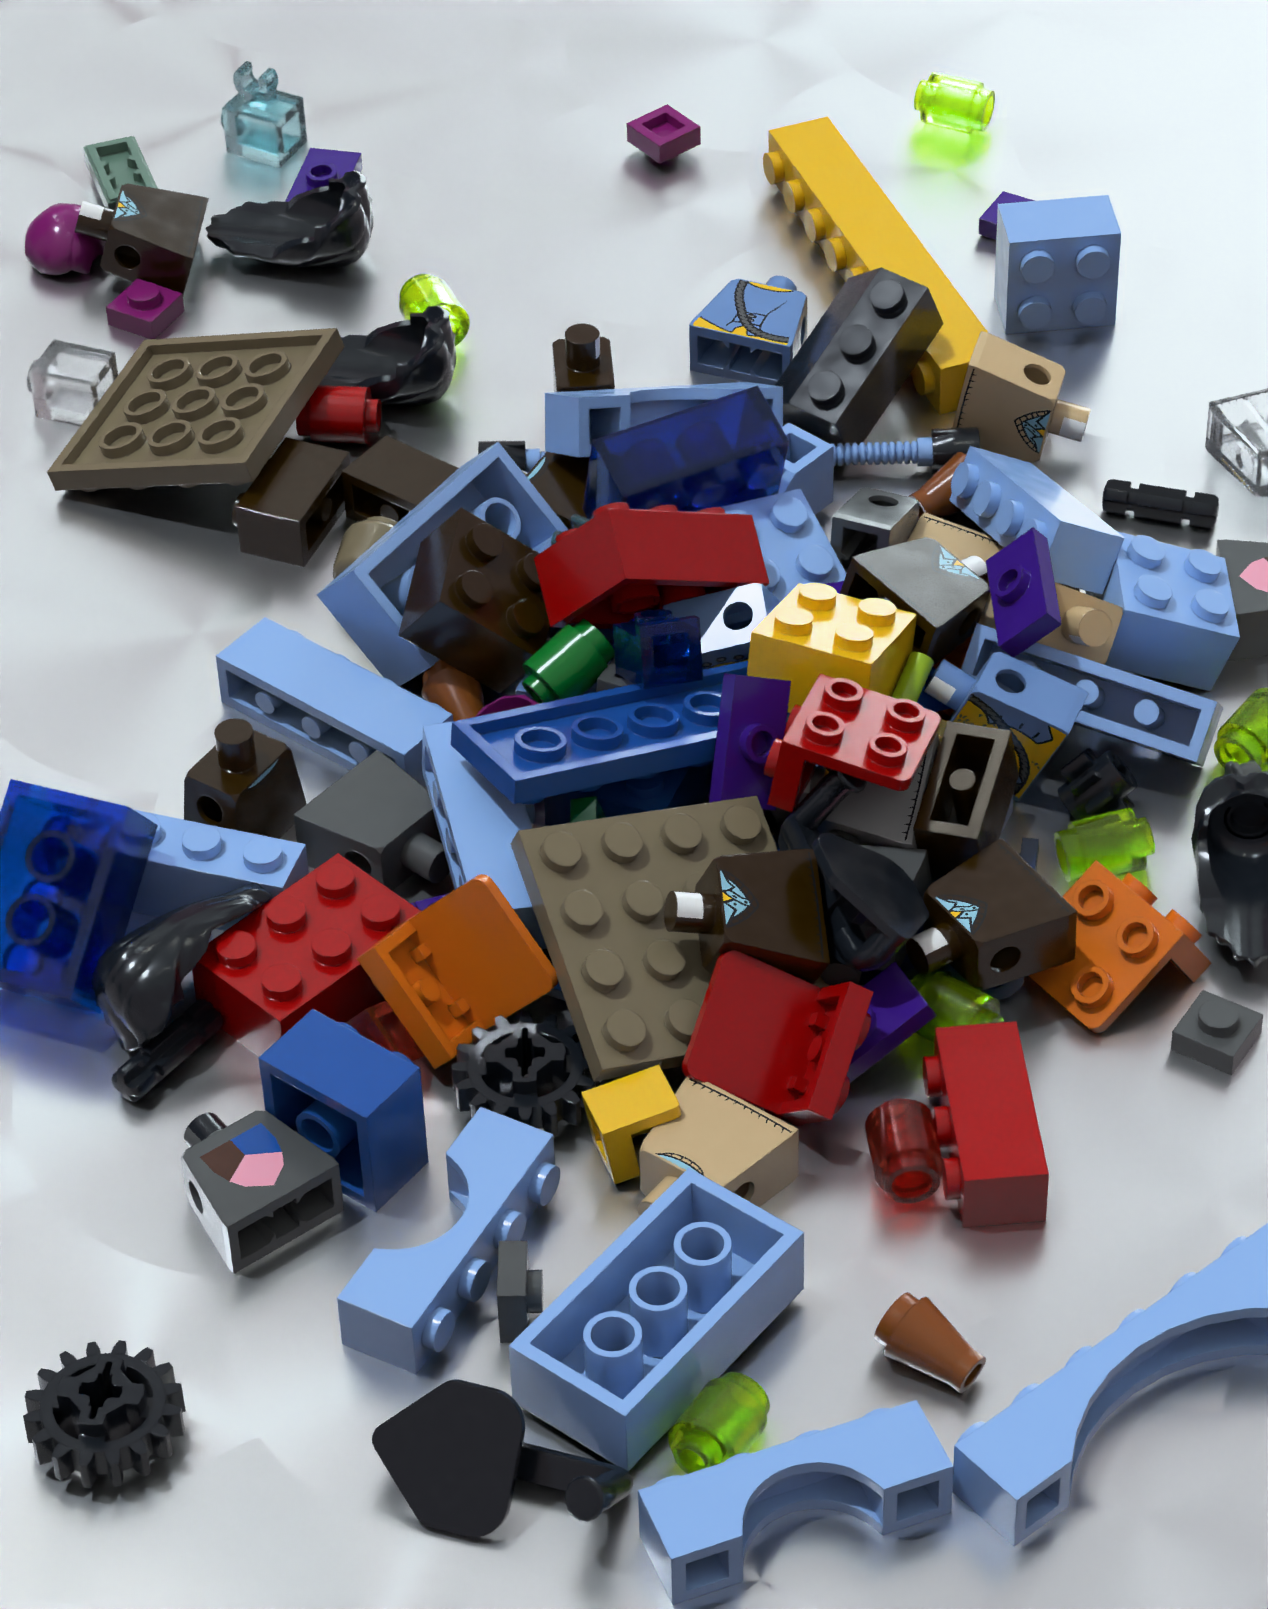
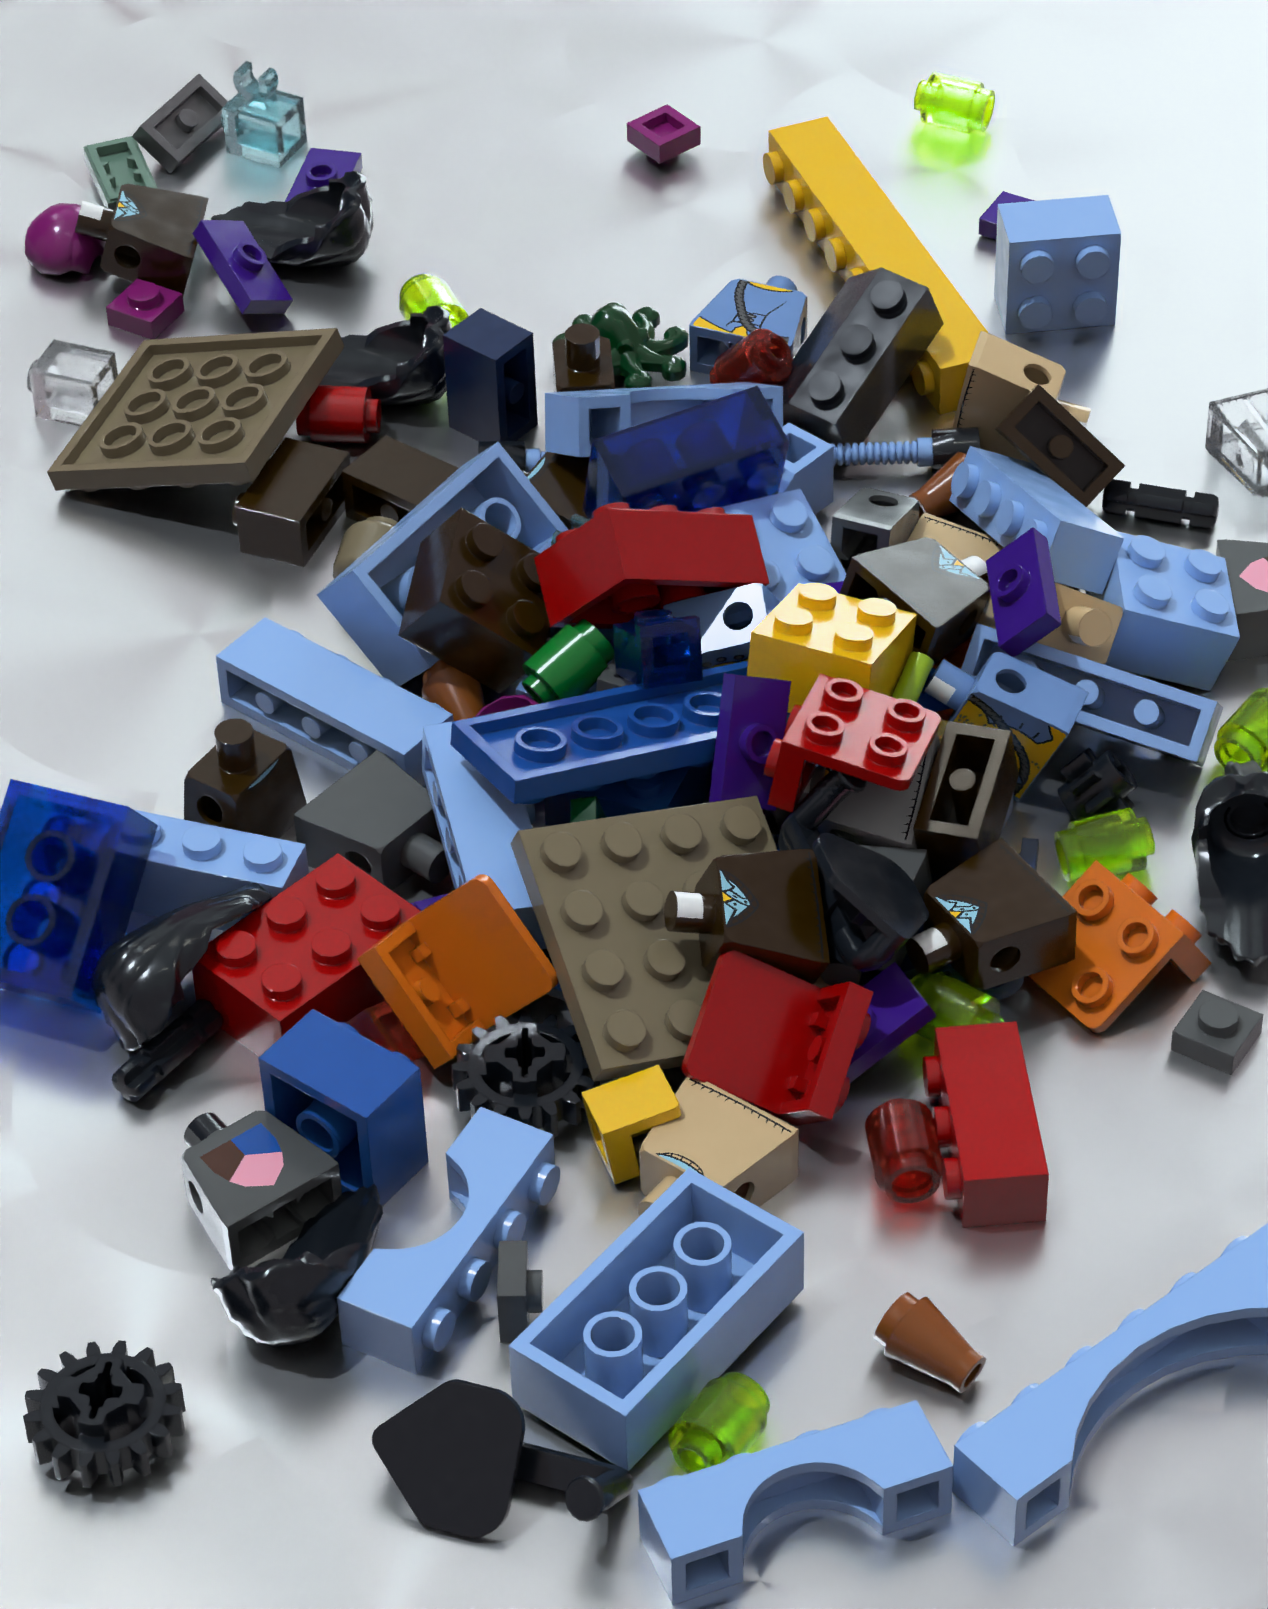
(182, 123): none -> flat silver plate
(242, 267): none -> dark purple plate
(297, 1295): none -> black hair
(490, 378): none -> dark blue brick
(635, 345): none -> dark green animal
(756, 358): none -> clear red brick
(1059, 446): none -> dark brown brick

